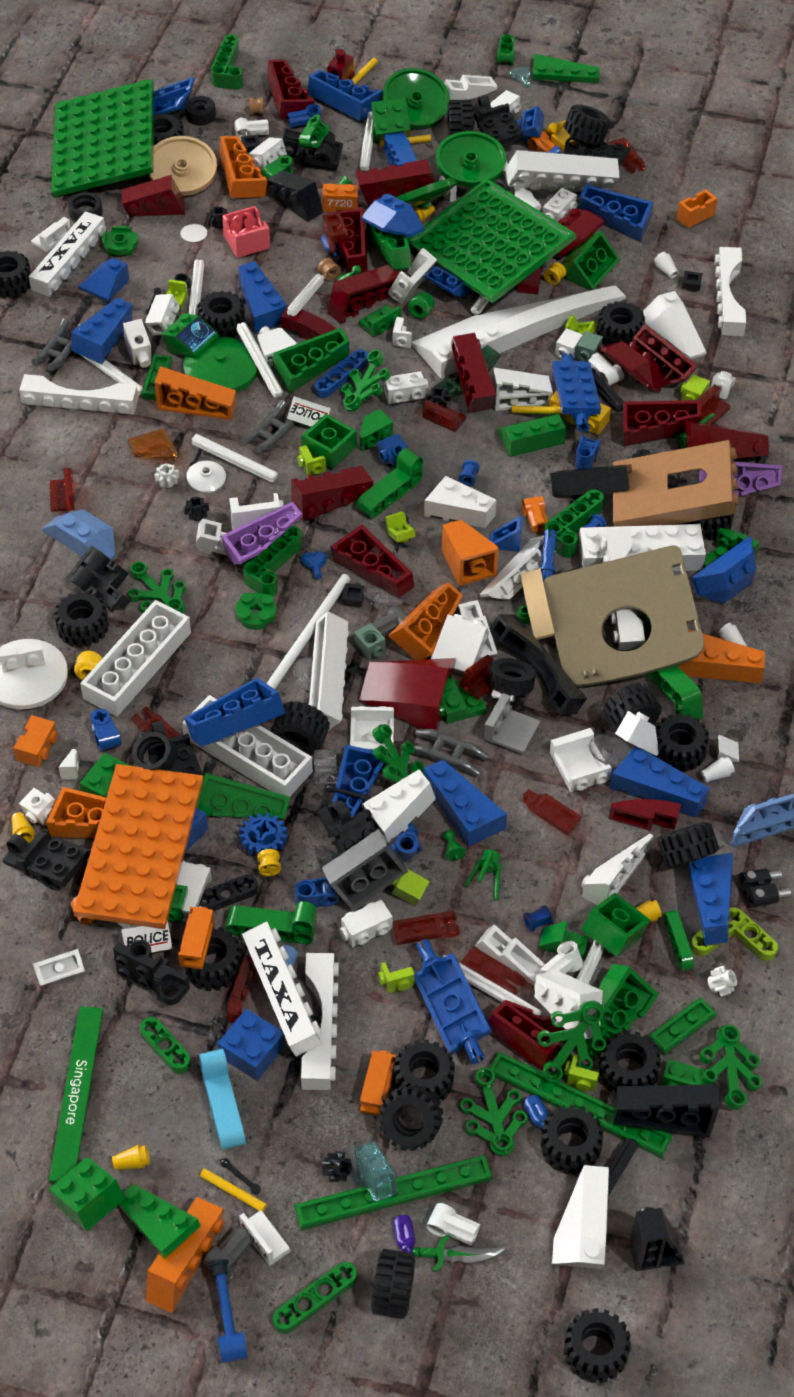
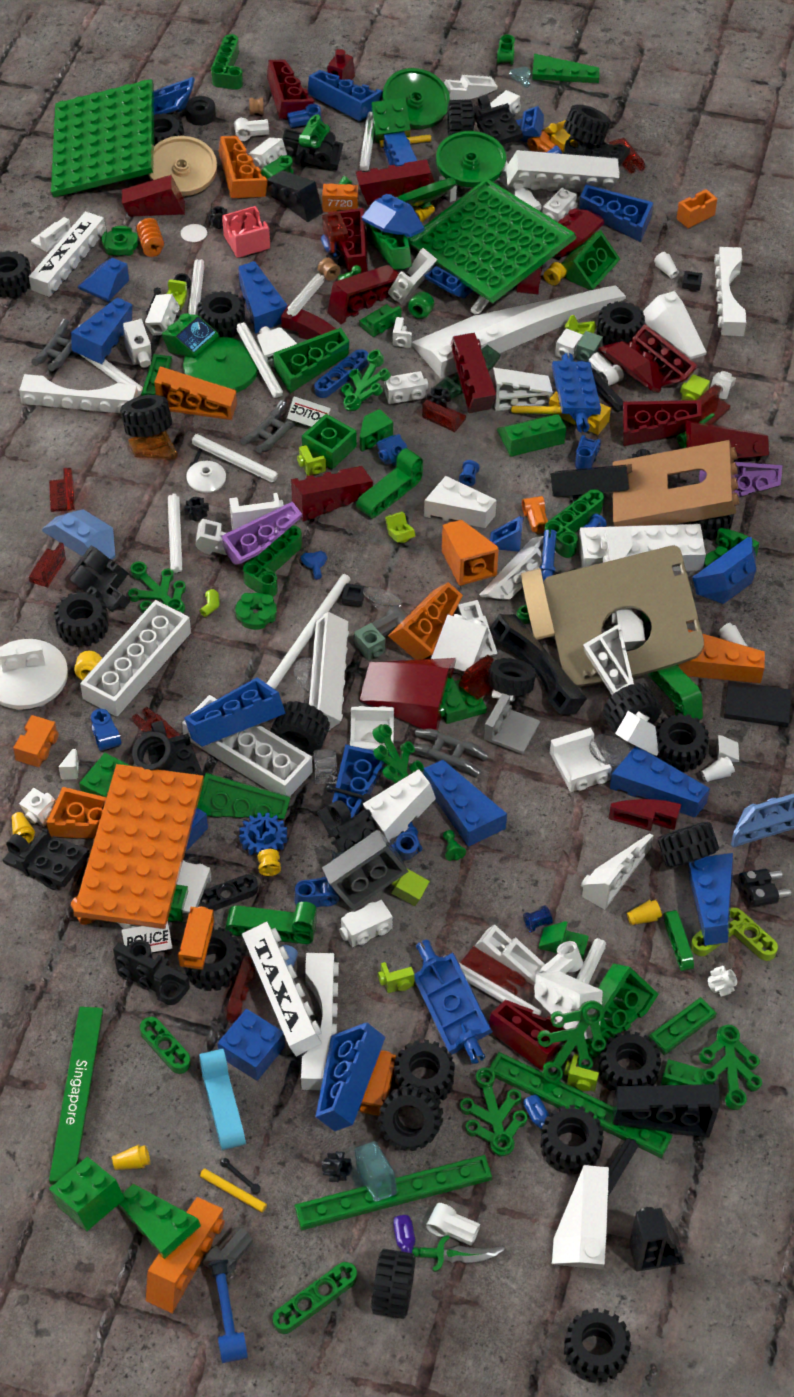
(48, 566): none -> clear red panel
(58, 967): white slope -> none
(84, 199): black tyre -> none
(146, 416): none -> black tyre
(150, 237): none -> orange piece
(166, 475): white gear -> none
(174, 533): none -> white axle
(213, 603): none -> lime arm
(250, 142): black plate -> none
(265, 1237): white panel -> none
(347, 1074): none -> blue wedge
(364, 70): yellow bar -> none
(373, 561): dark red wedge -> none
(426, 927): clear red plate -> none
(488, 864): green plant -> none
(552, 811): clear red hinge -> none
(610, 659): none -> white wedge
(615, 924): green brick -> none
(758, 703): none -> black tile

